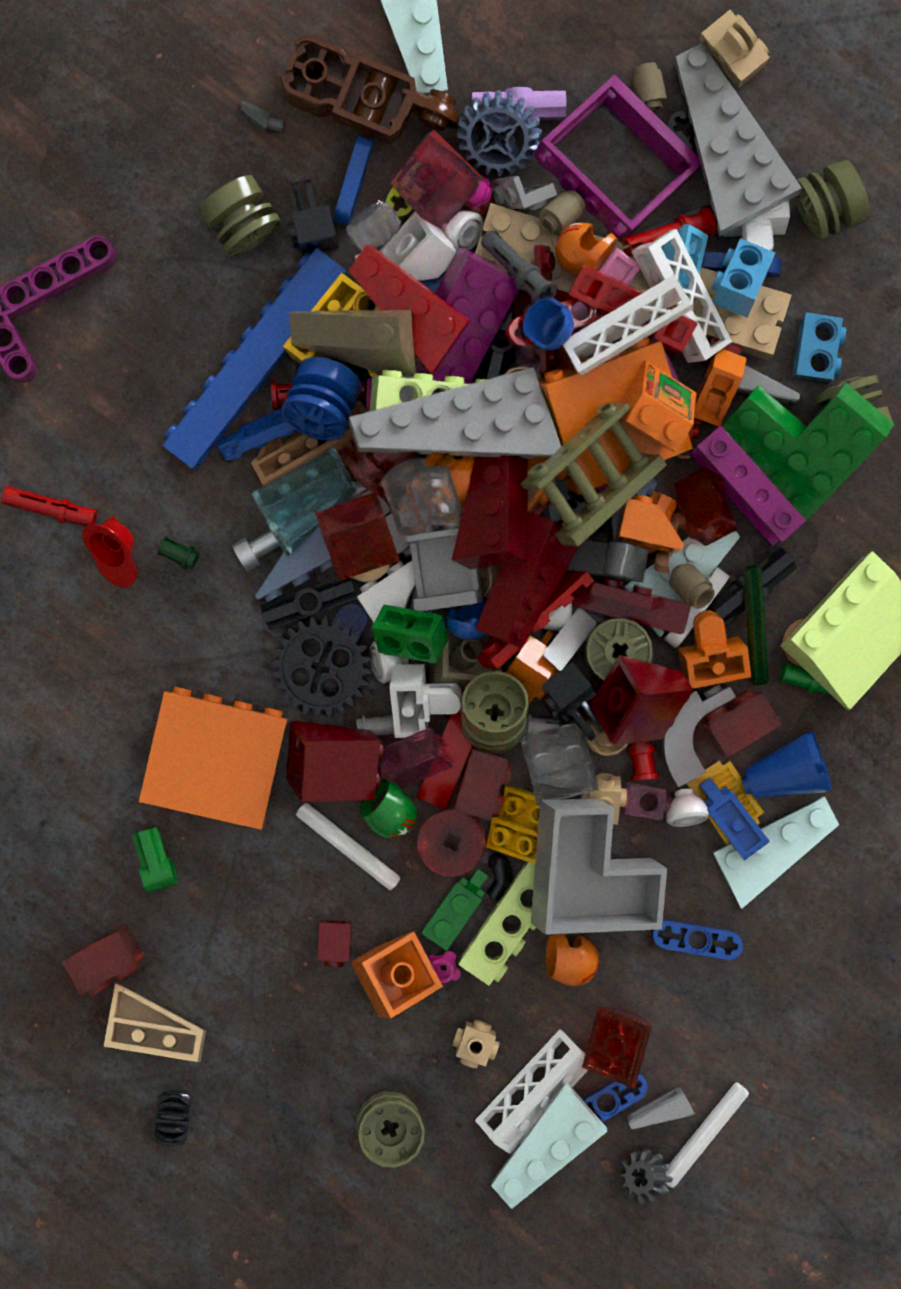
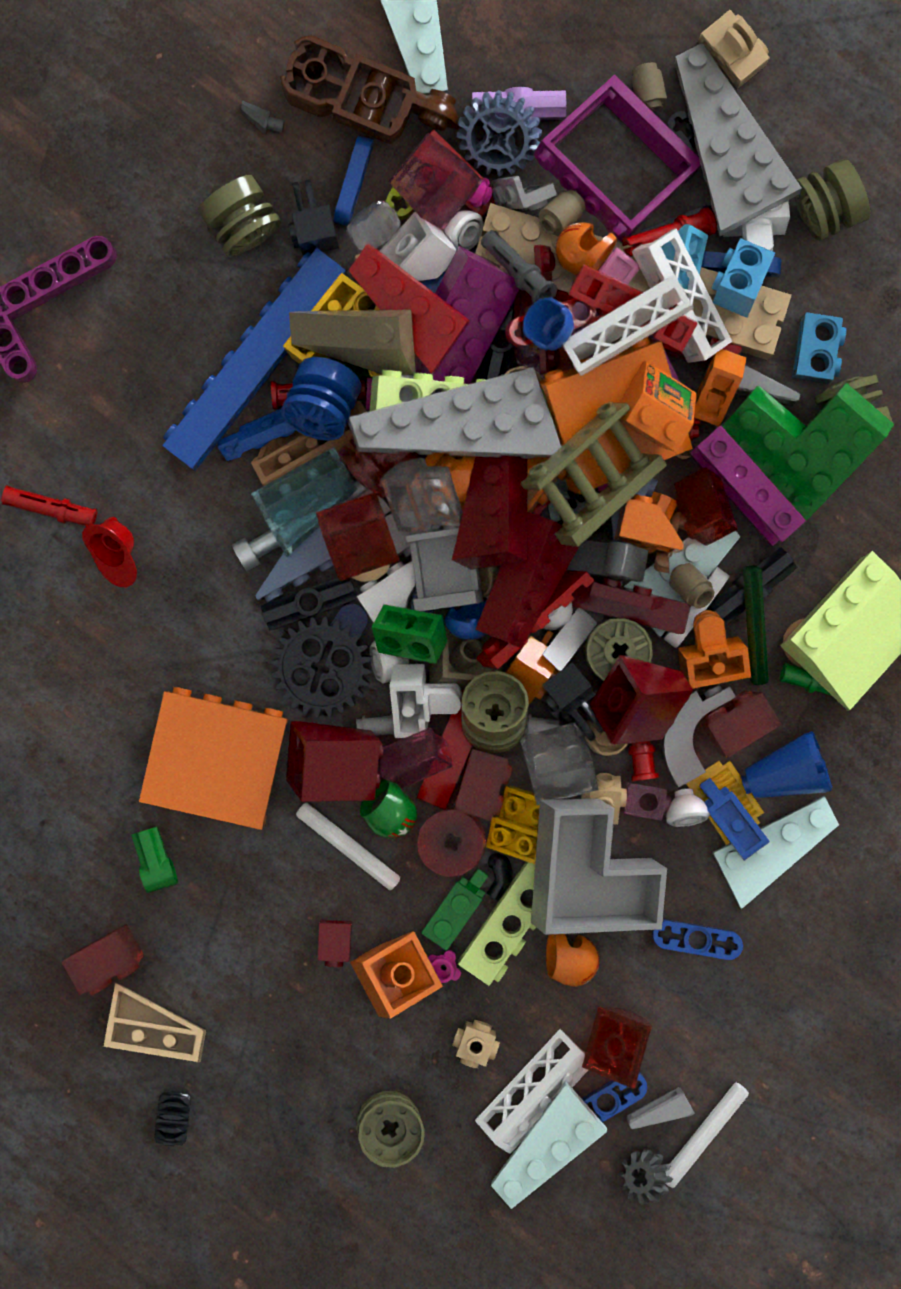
(179, 553): dark green pin -> none

